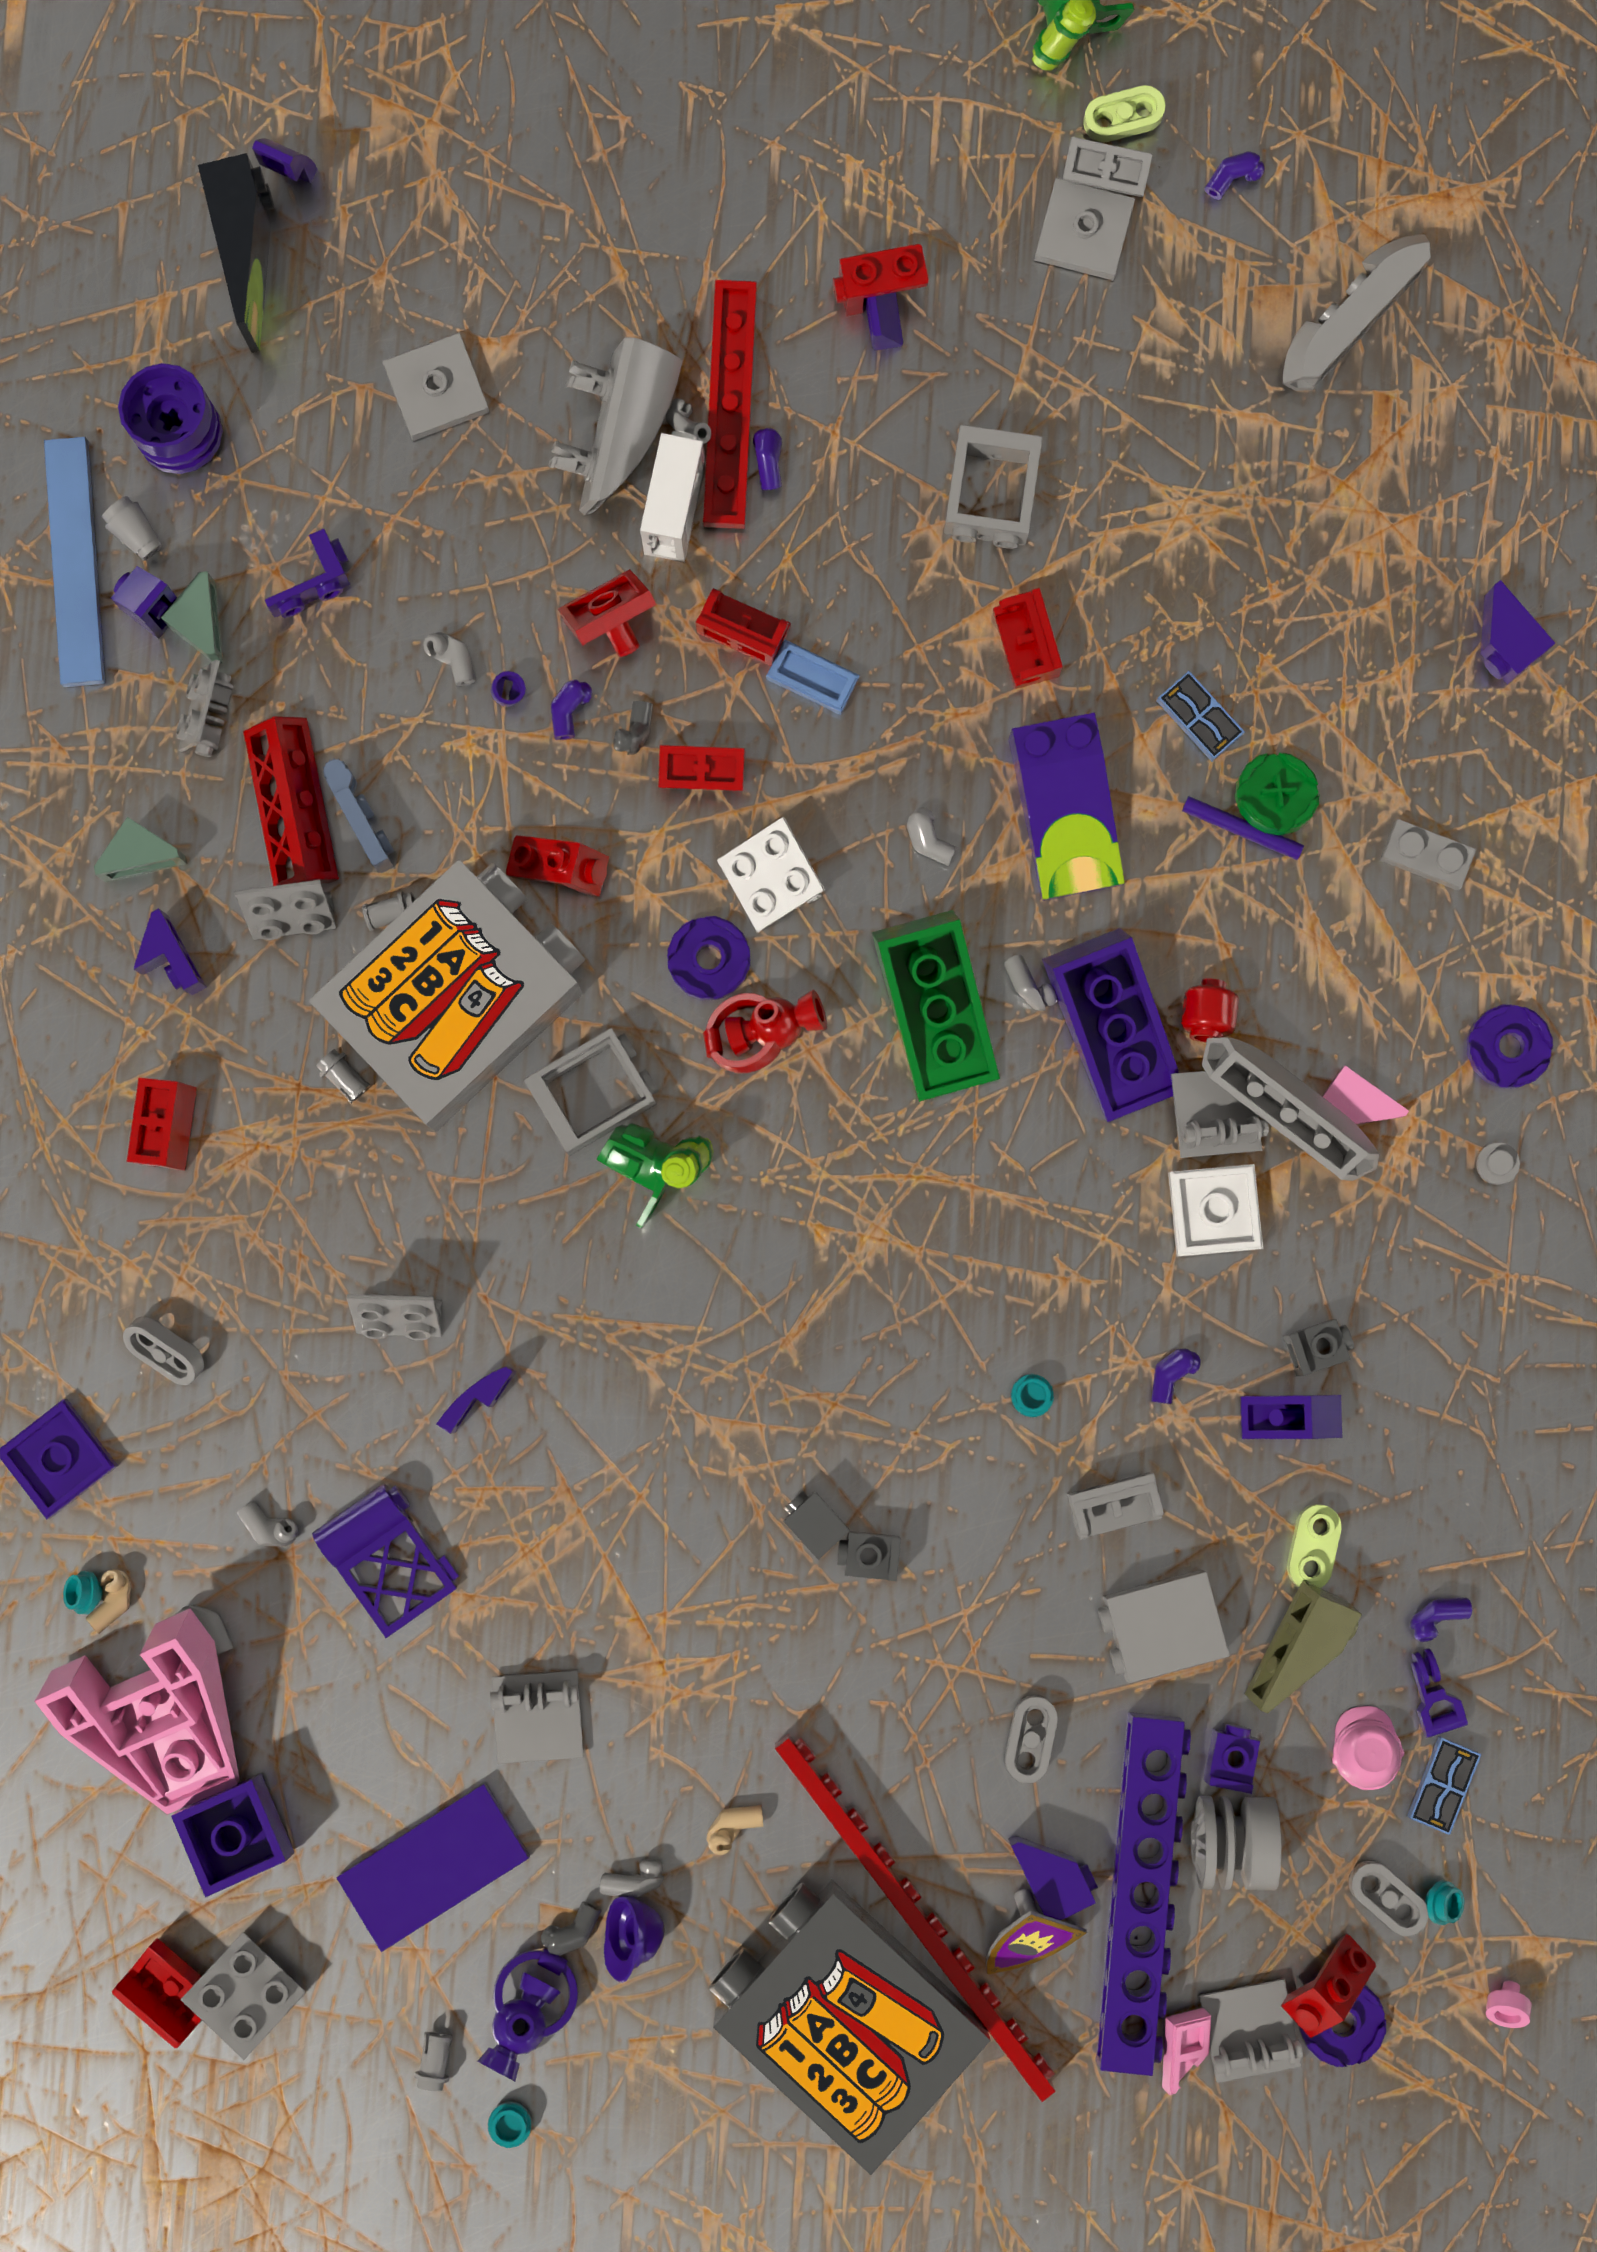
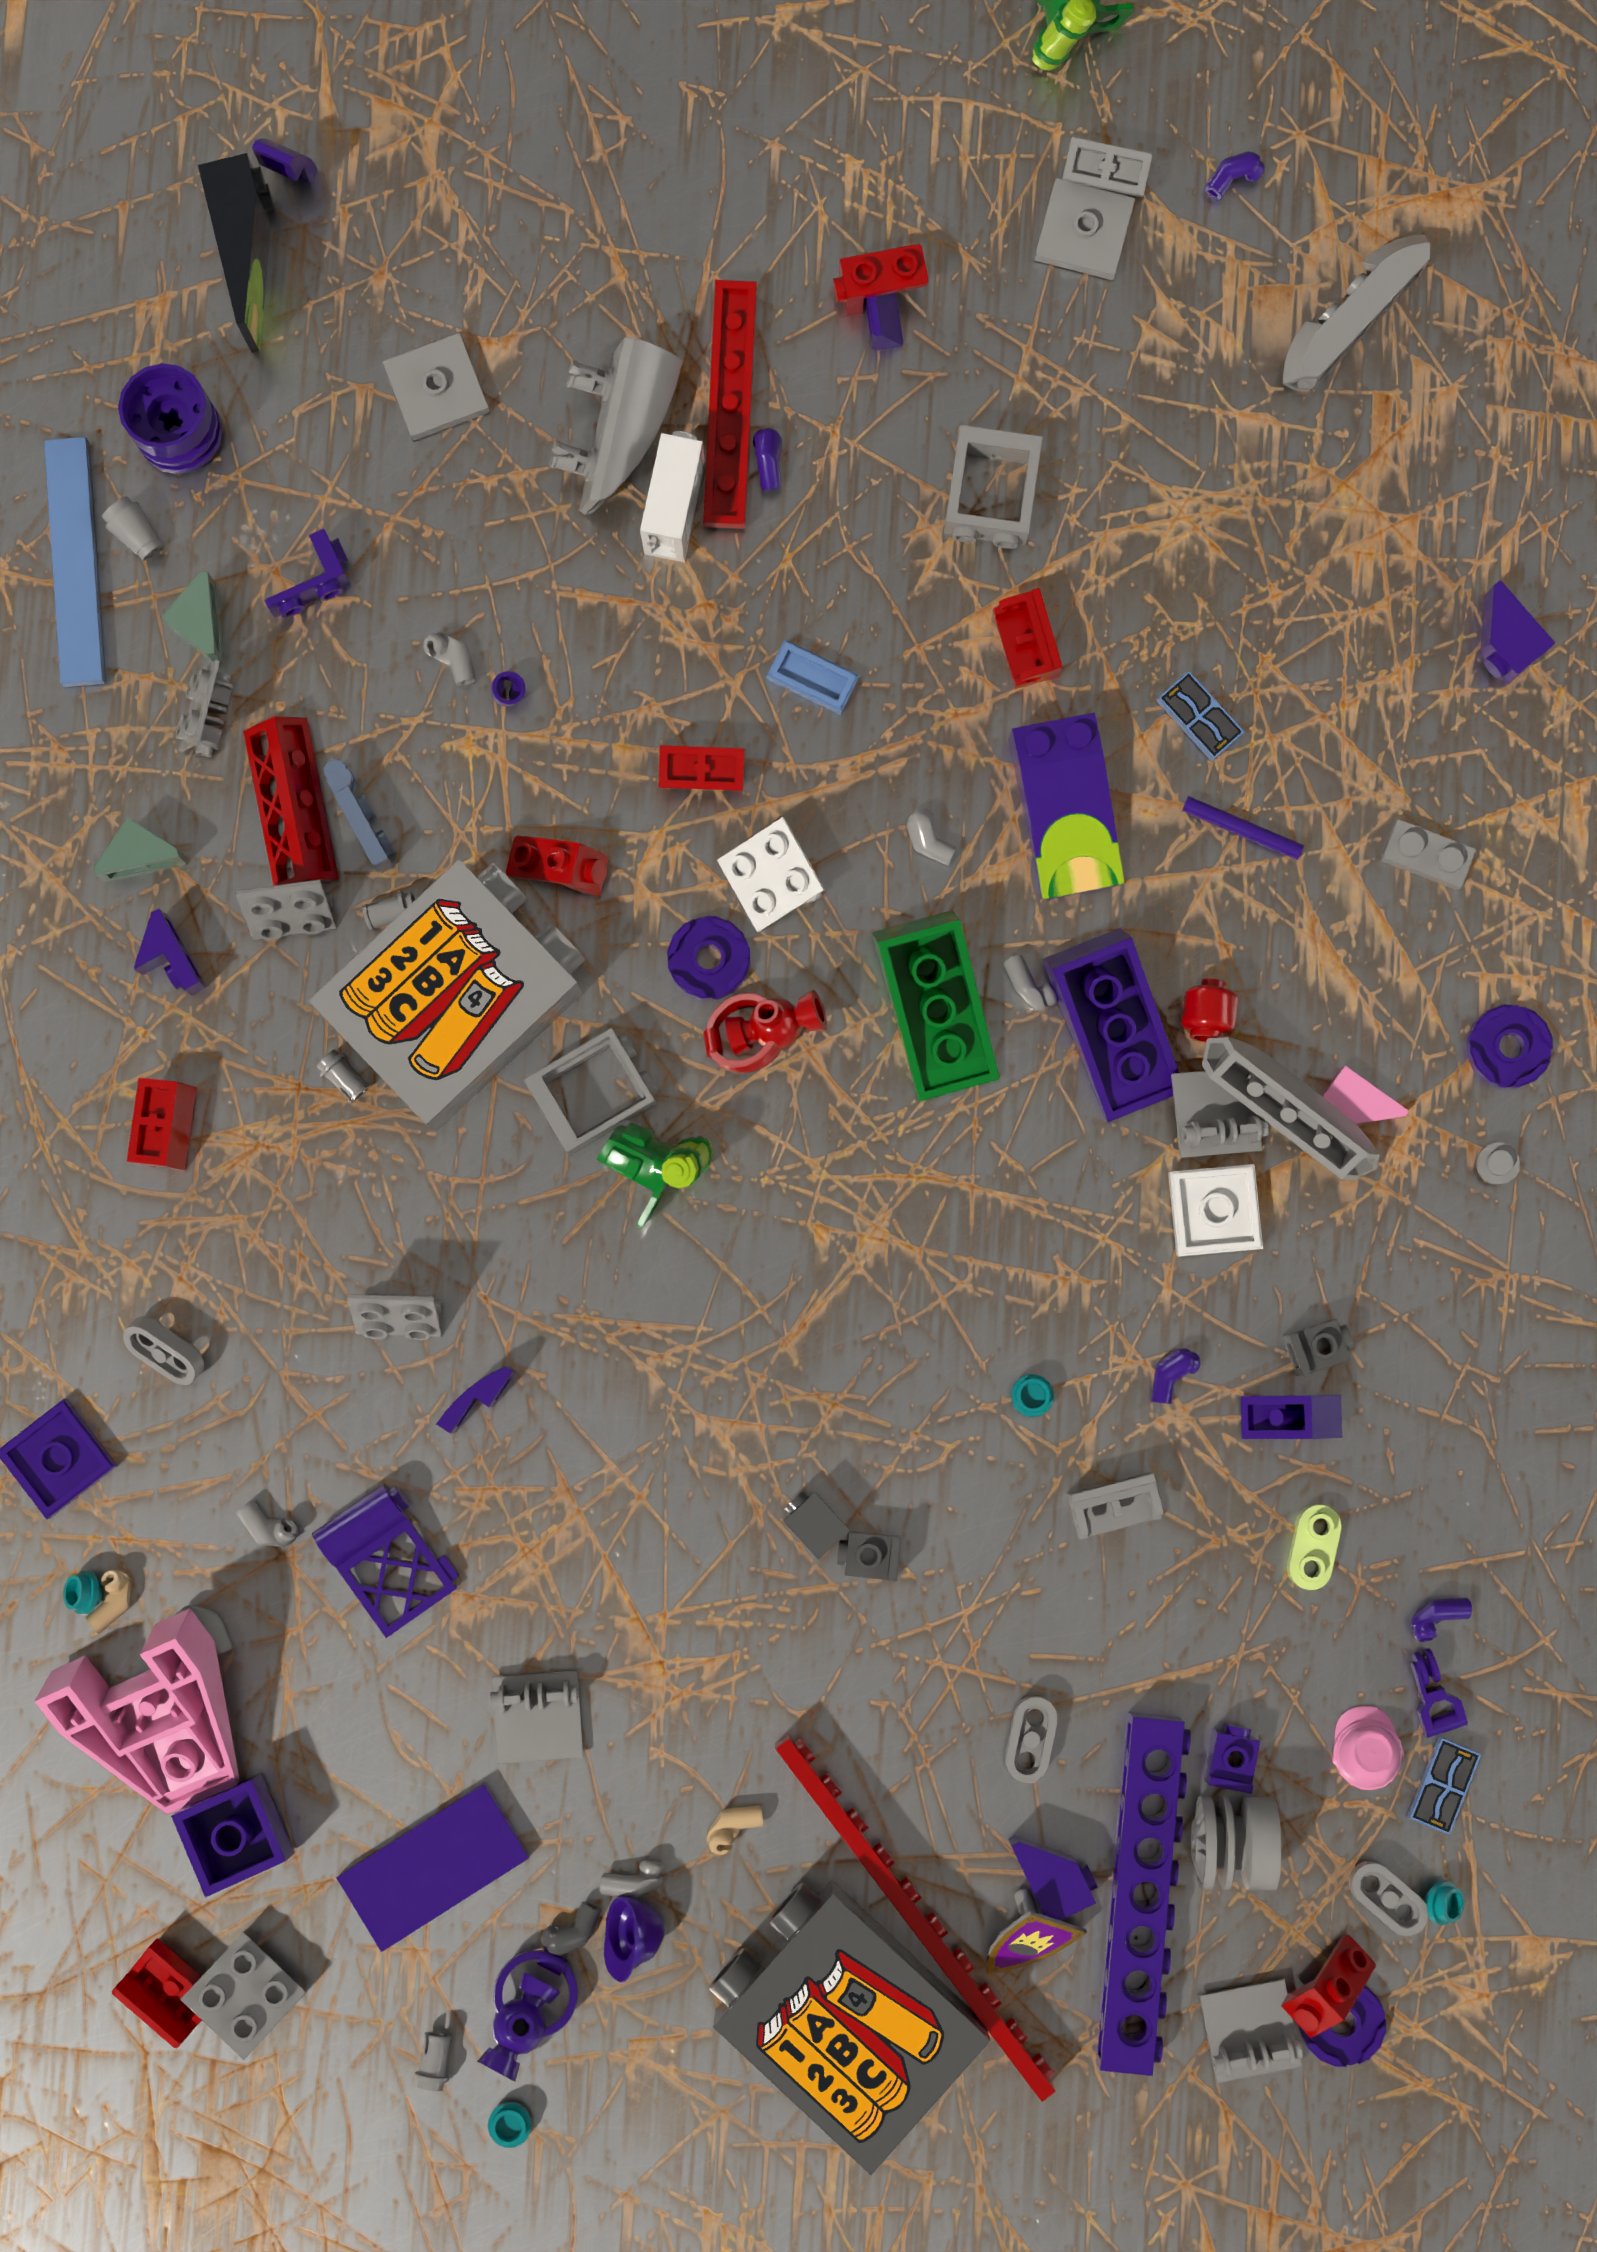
(144, 599): dark purple slope -> none
(564, 704): dark purple arm -> none
(608, 611): red tile -> none
(639, 729): dark grey arm -> none
(678, 419): light grey arm -> none
(742, 627): red hinge -> none
(1121, 112): yellowish green plate -> none
(1163, 1626): light grey brick -> none
(1184, 2045): bright pink tile -> none
(1277, 793): green tile -> none
(1305, 1642): olive slope -> none
(1509, 2006): bright pink tile -> none

